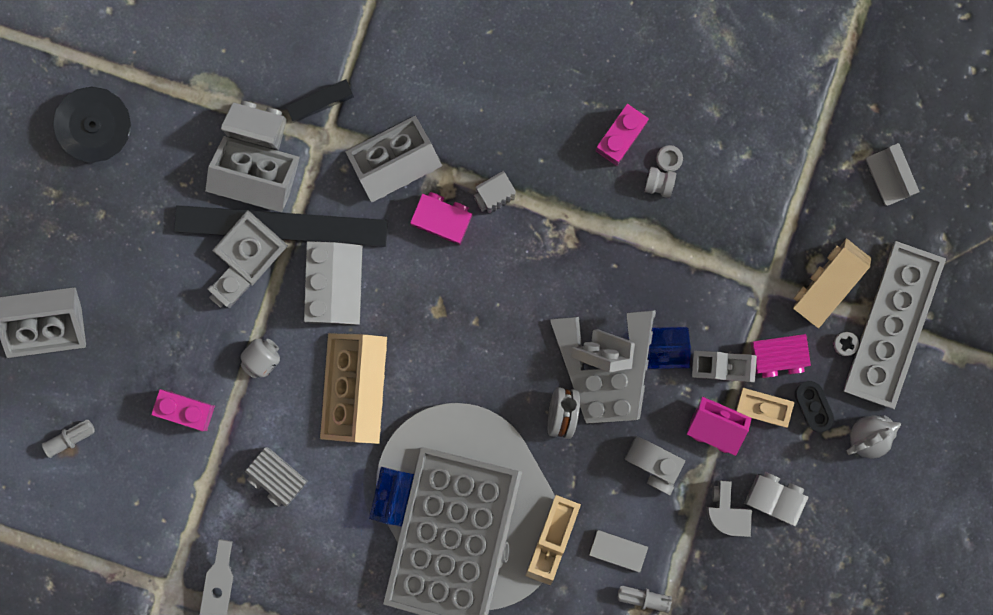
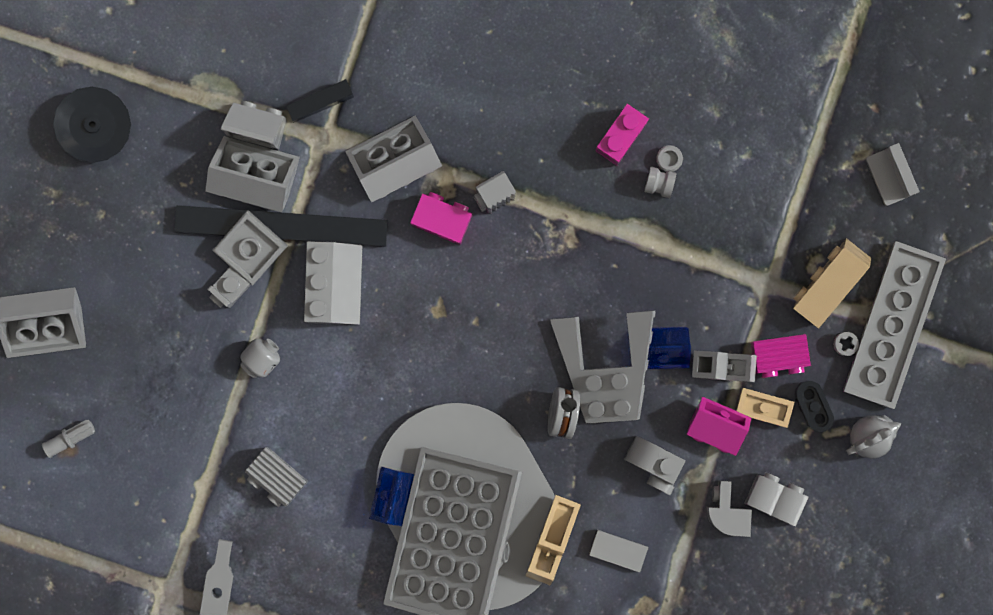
(183, 410): dark pink brick -> none
(353, 388): tan slope -> none
(606, 352): light grey bracket -> none
(644, 599): light grey axle -> none

